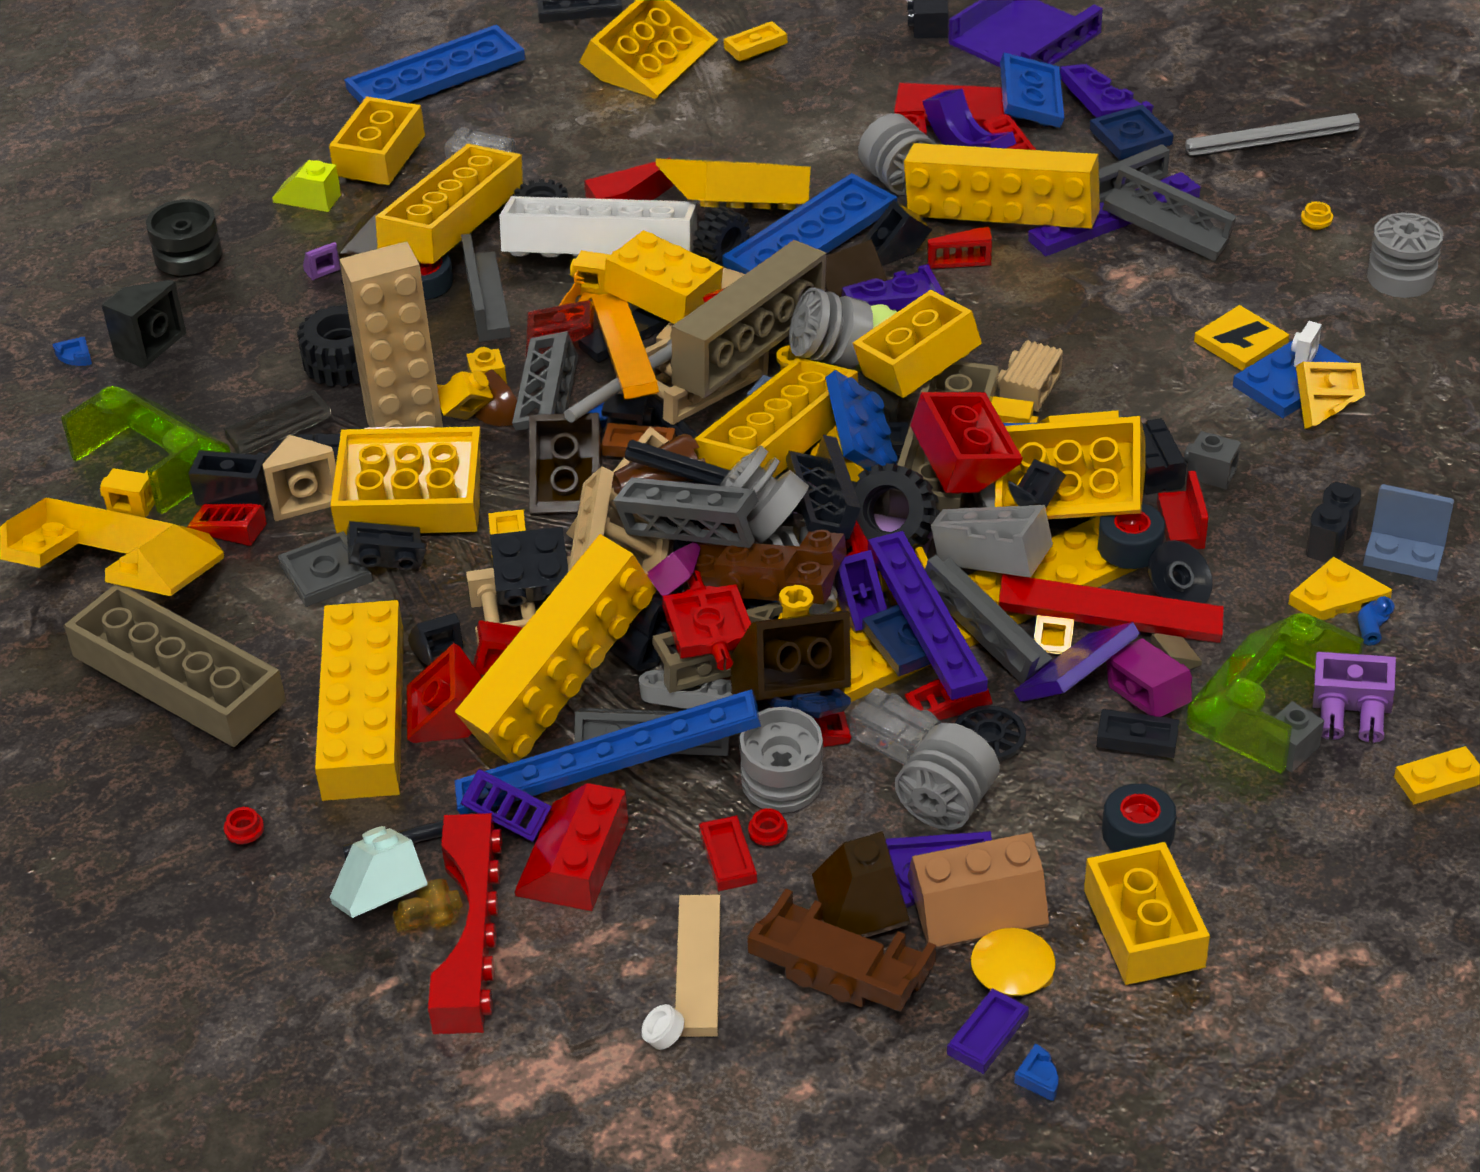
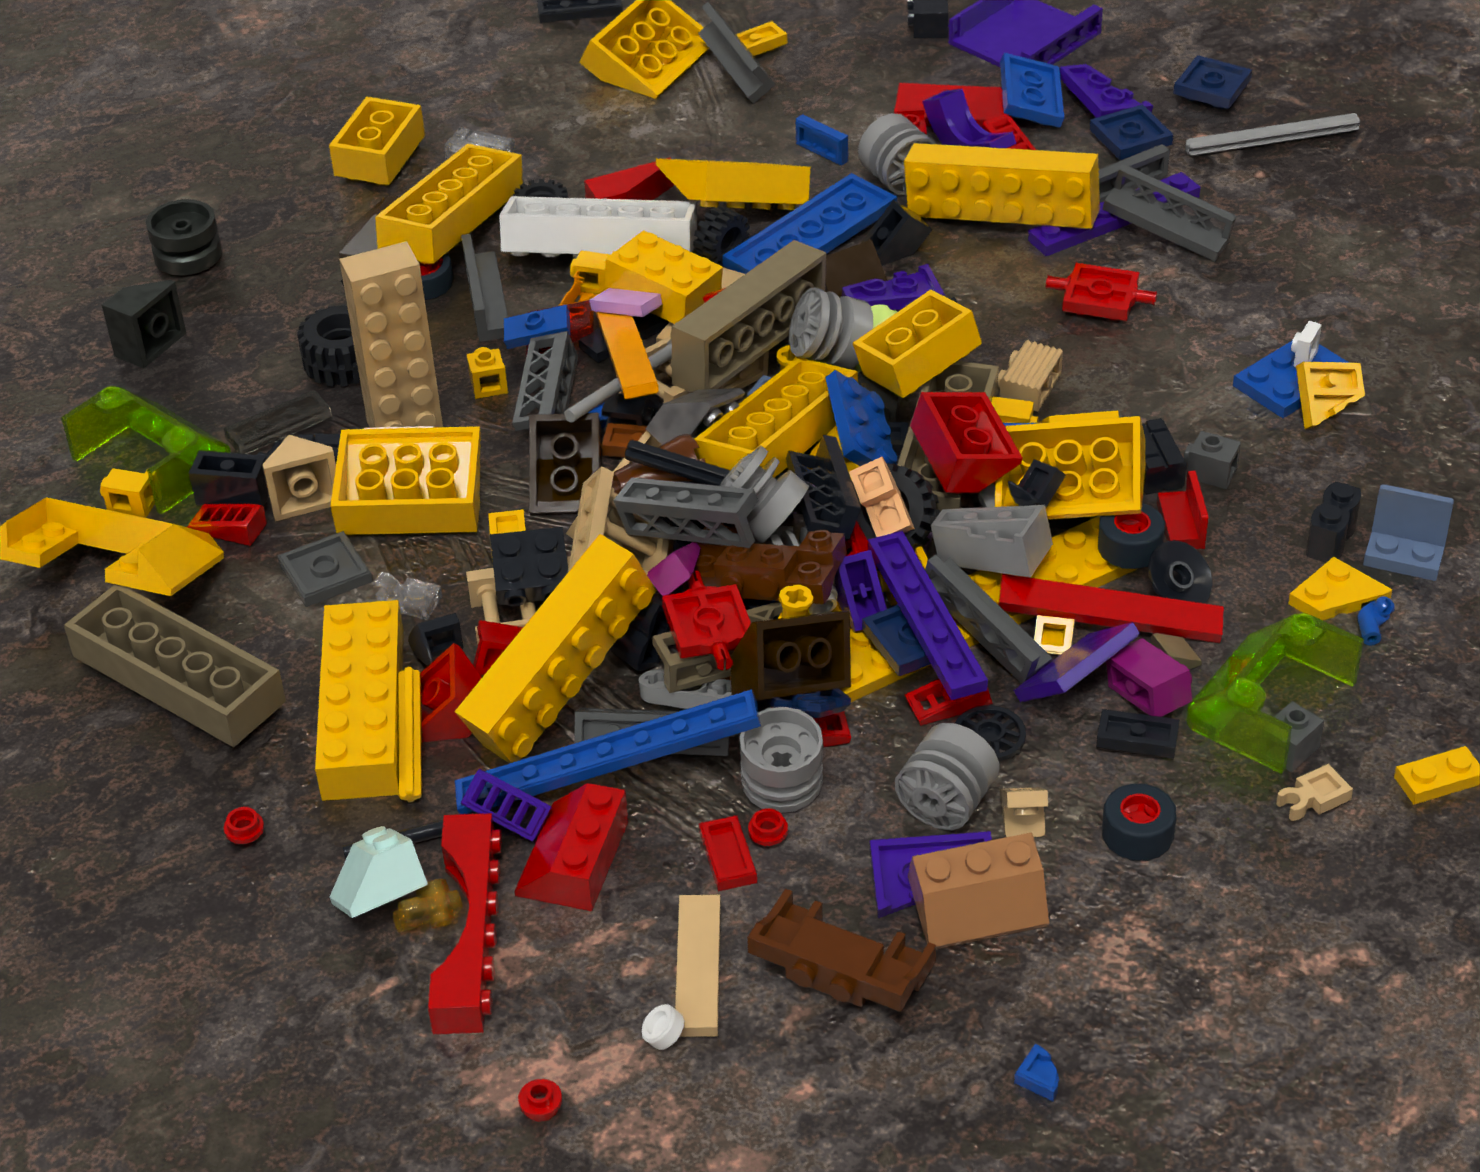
(73, 352): blue tile -> none
(311, 187): neon yellow slope -> none
(322, 261): medium lavender slope -> none
(385, 545): black bracket -> none
(409, 735): none -> yellow axle
(414, 596): none -> clear plate
(438, 67): blue plate -> none
(464, 394): yellow brick -> none
(501, 408): reddish brown brick -> none
(534, 324): none -> blue plate
(544, 1108): none -> red plate
(626, 302): none -> lavender tile
(693, 413): none -> flat silver slope
(735, 56): none -> dark grey fence
(822, 139): none -> blue plate
(861, 888): dark brown slope -> none
(881, 498): none -> light nougat slope
(890, 725): clear brick -> none
(970, 258): red slope -> none
(987, 1031): dark purple tile -> none
(1013, 961): yellow dish -> none
(1023, 810): none -> tan slope
(1100, 291): none -> red plate
(1146, 913): yellow brick -> none
(1212, 82): none -> dark blue plate
(1241, 337): yellow tile -> none
(1317, 215): yellow plate -> none
(1318, 789): none -> tan plate
(1354, 684): medium lavender brick -> none
(1404, 255): light grey wheel -> none

